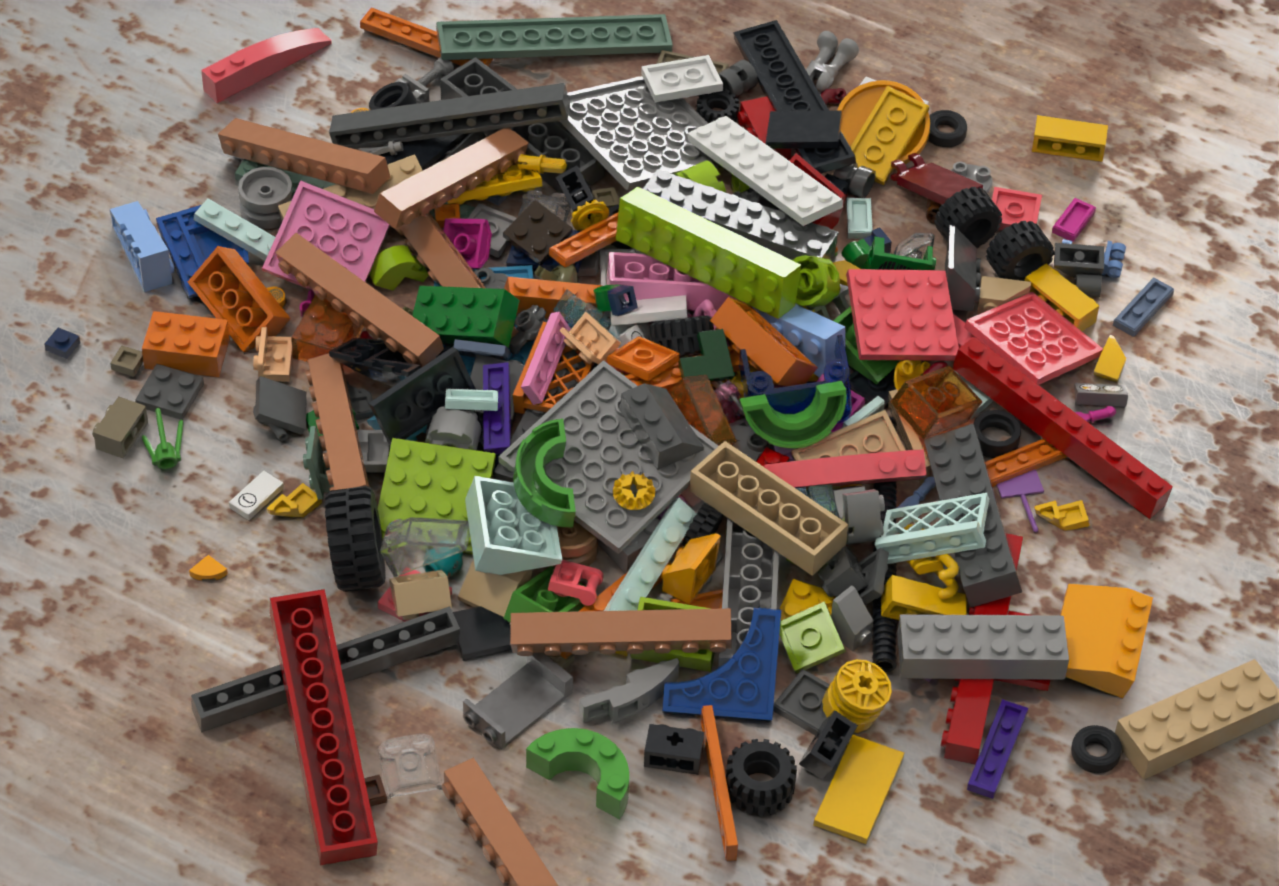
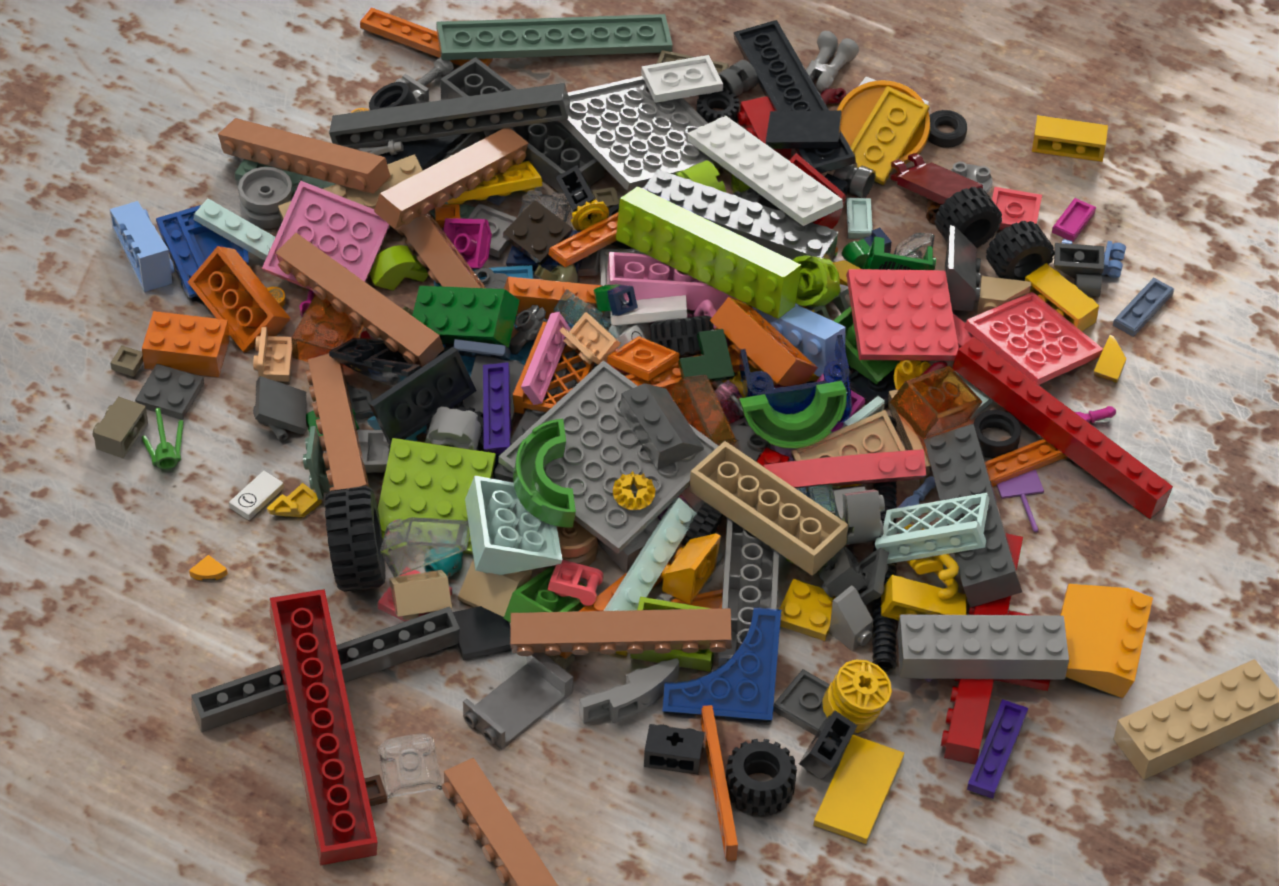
(62, 343): dark blue plate -> none
(260, 61): coral slope -> none
(471, 399): light aqua tile -> none
(542, 164): yellow axle -> none
(584, 752): bright green brick -> none
(810, 637): lime plate -> none
(1066, 516): yellow slope -> none
(1096, 734): black tyre -> none
(1100, 394): light grey slope -> none

